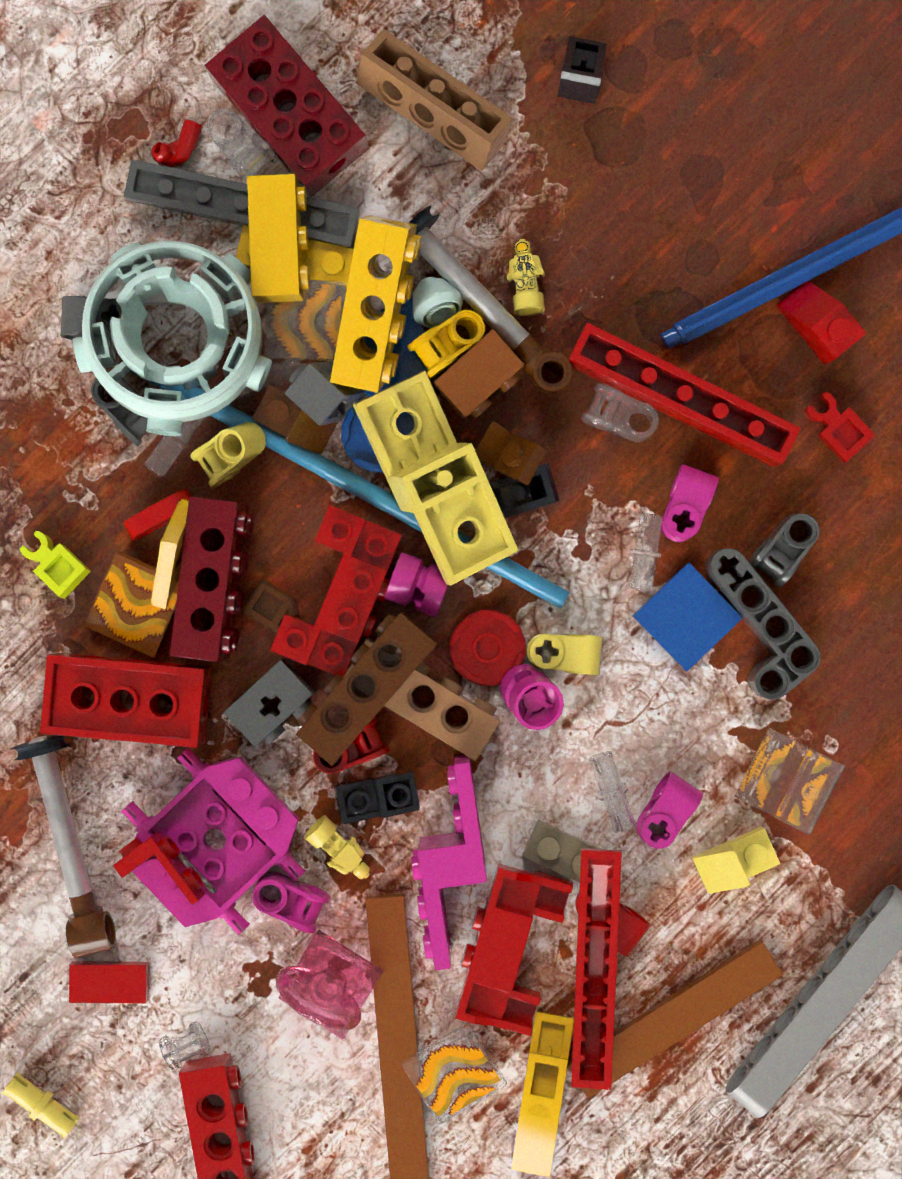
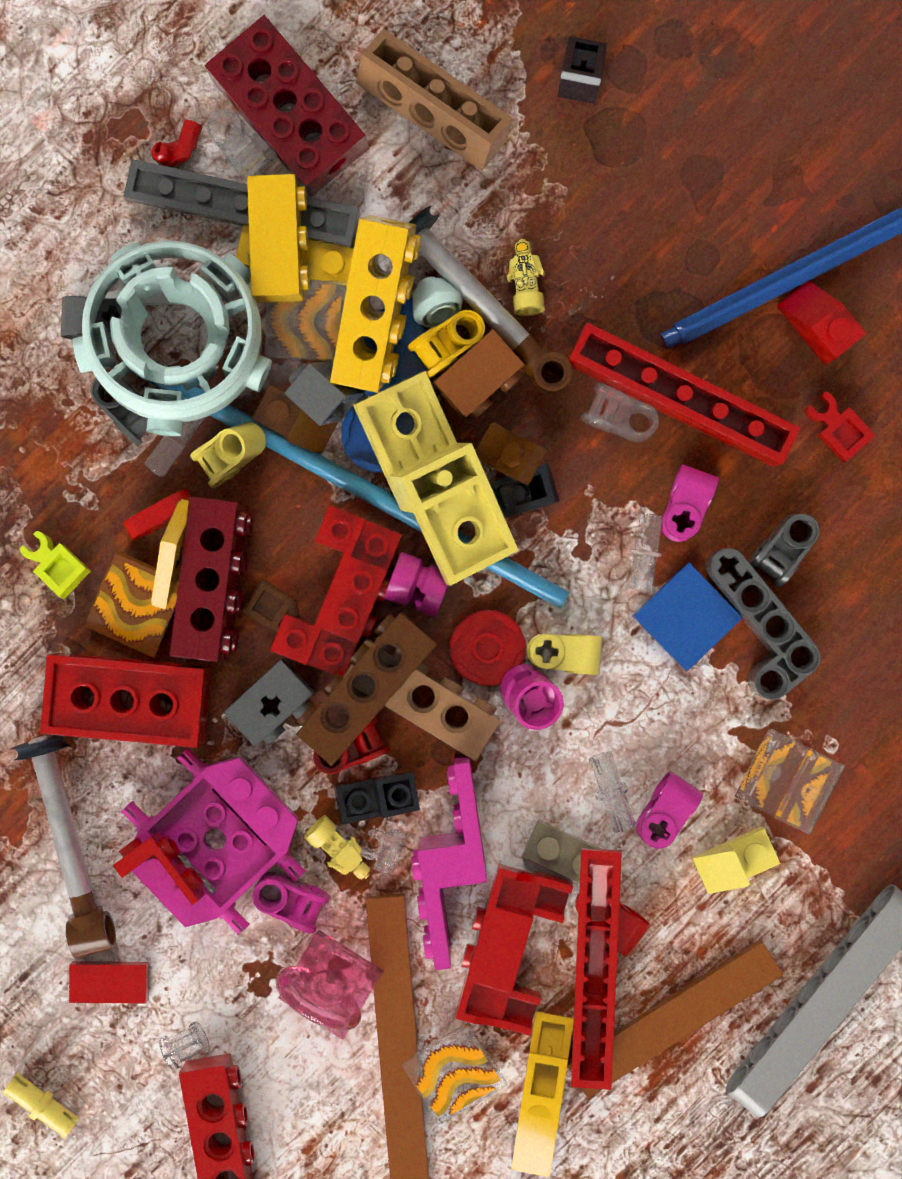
(389, 849): none -> clear tile

